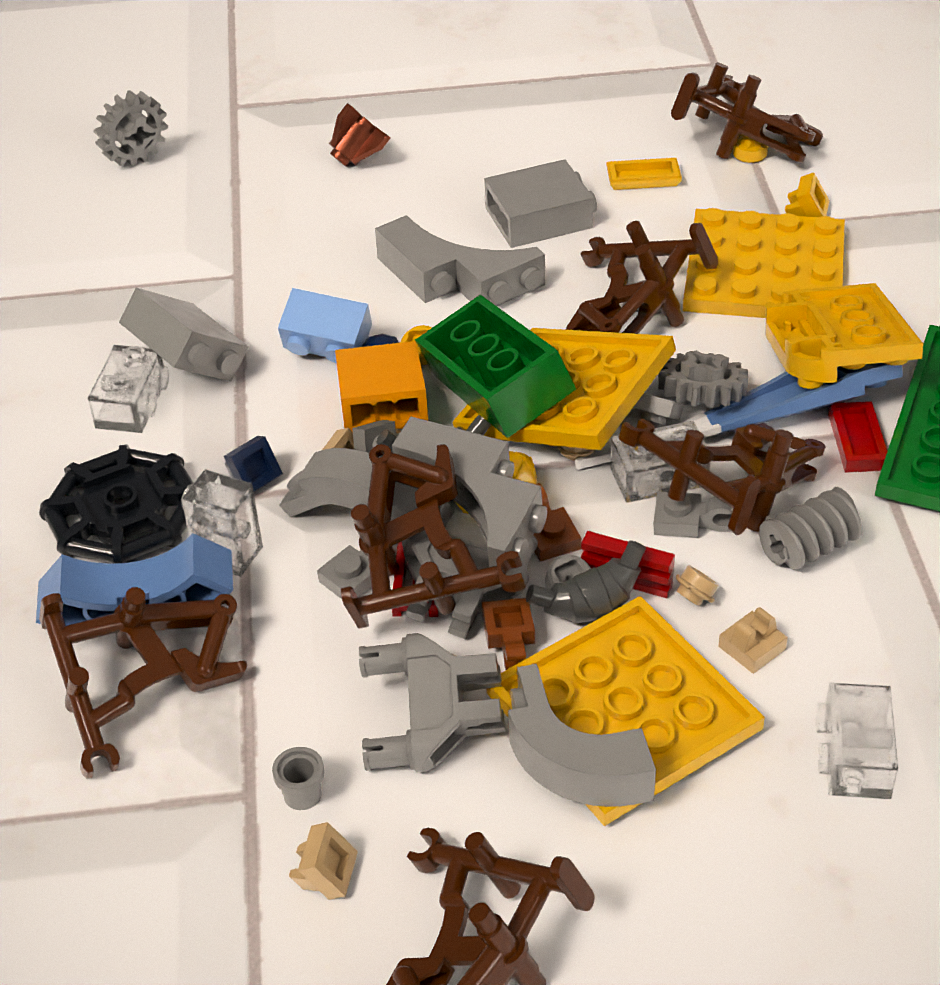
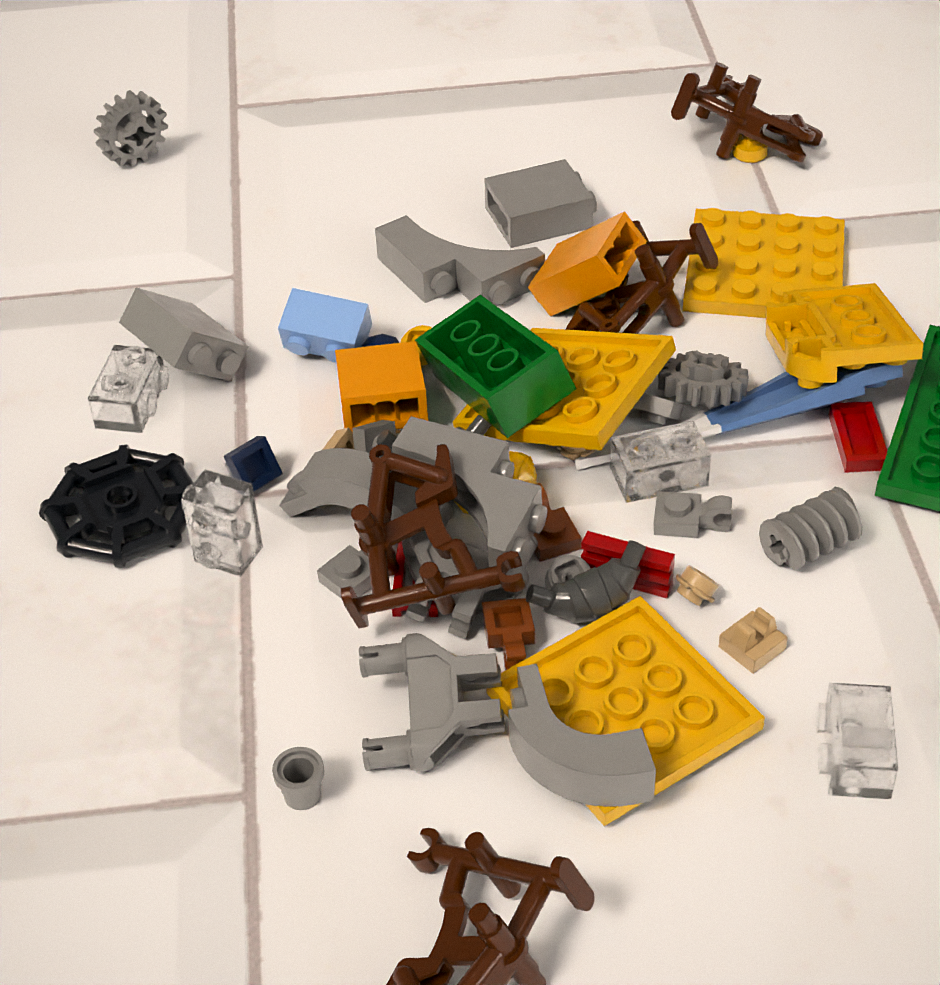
(135, 626): reddish brown piece -> none
(186, 573): medium blue brick -> none
(325, 862): tan tile -> none
(355, 137): copper brick -> none
(587, 264): none -> light orange brick
(643, 173): yellow tile -> none
(749, 496): reddish brown piece -> none
(808, 199): yellow tile -> none

